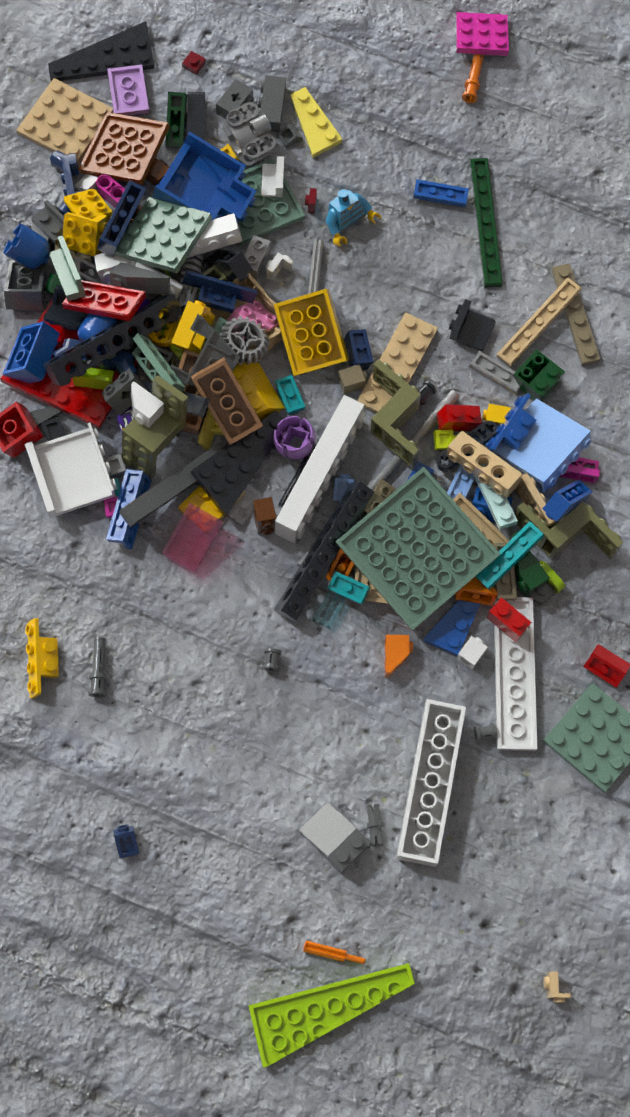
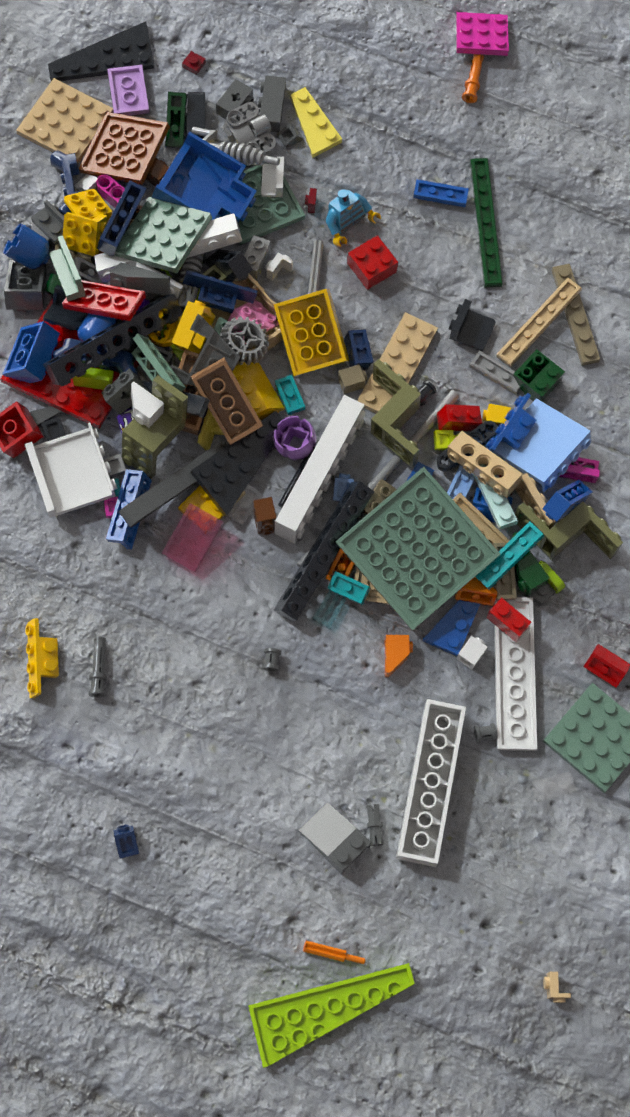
(241, 152): none -> light grey piece
(372, 262): none -> red brick

